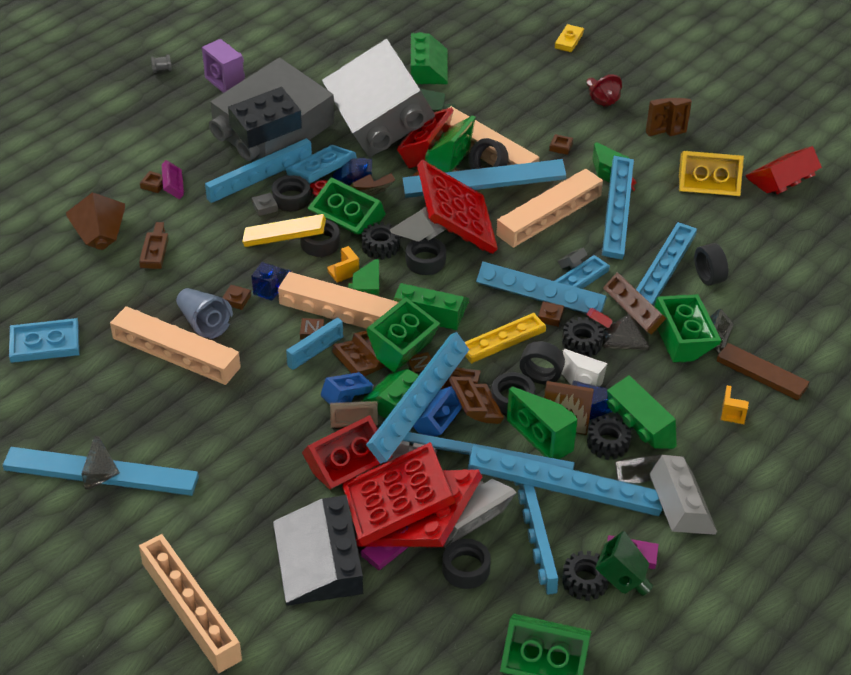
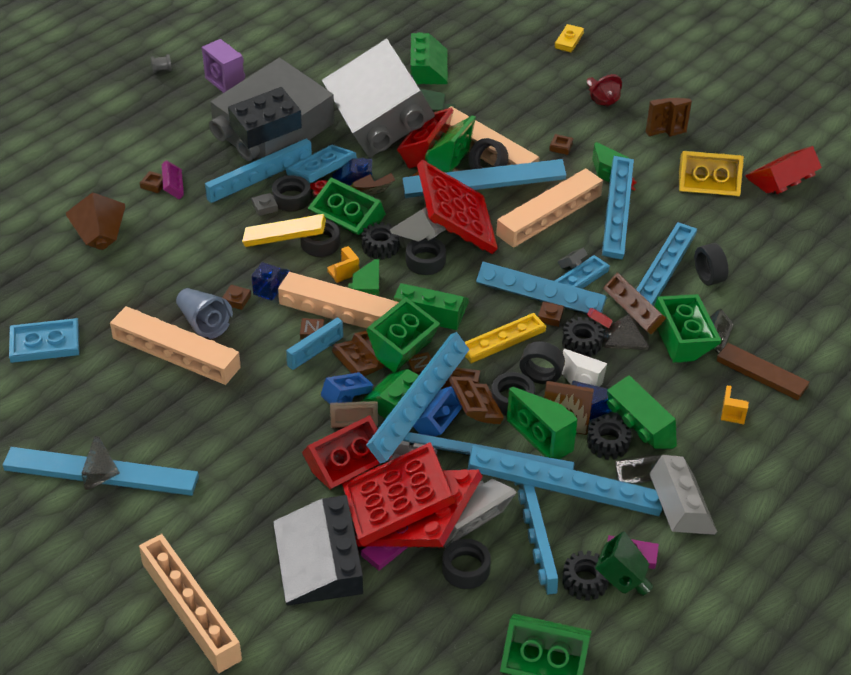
(154, 248): reddish brown hinge -> none

